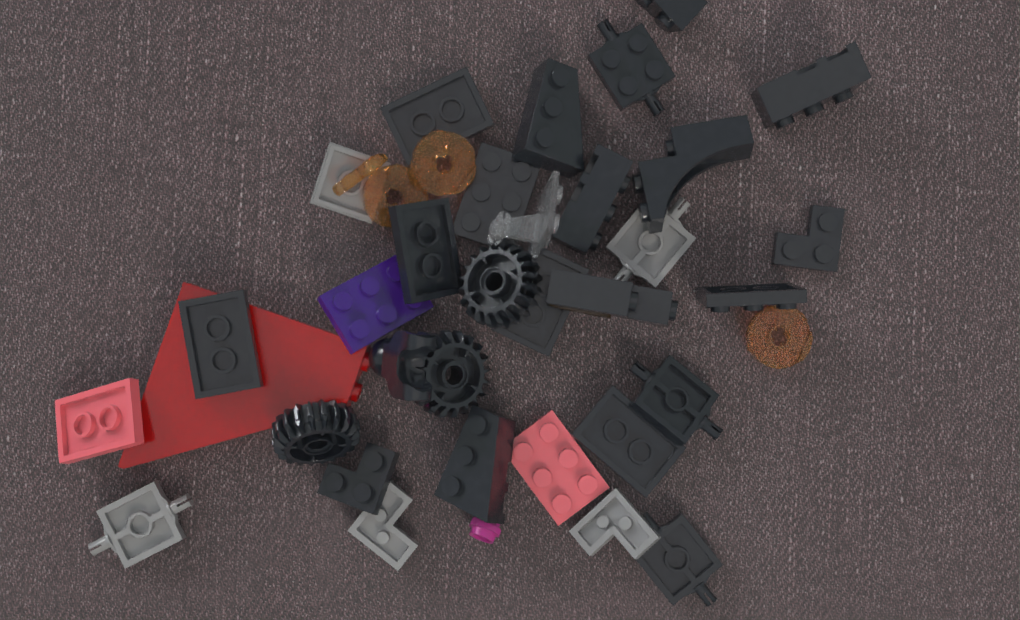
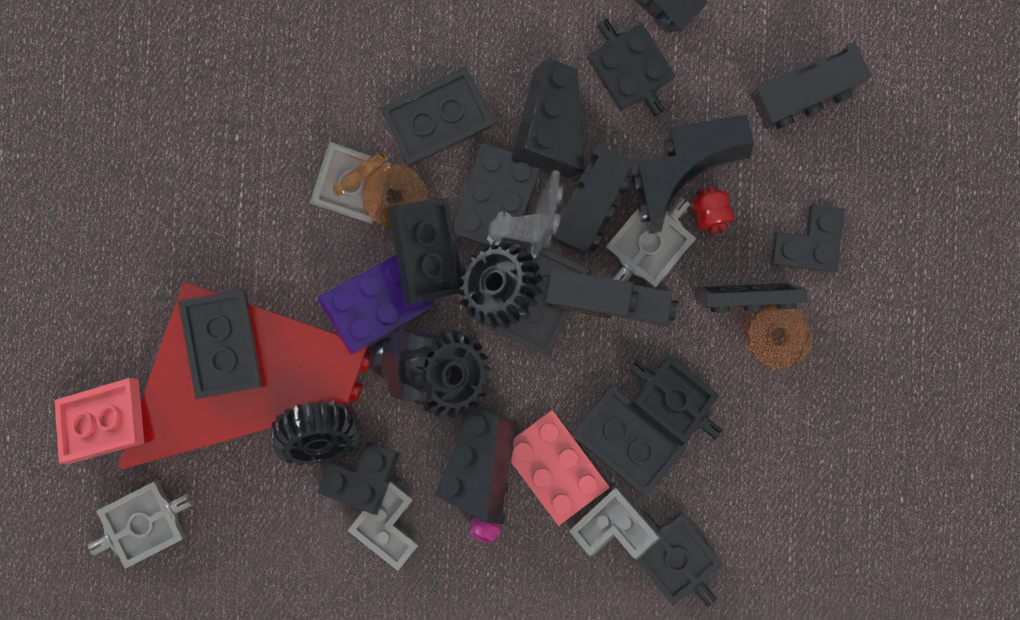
(439, 145): clear orange plate -> none
(712, 210): none -> red piece

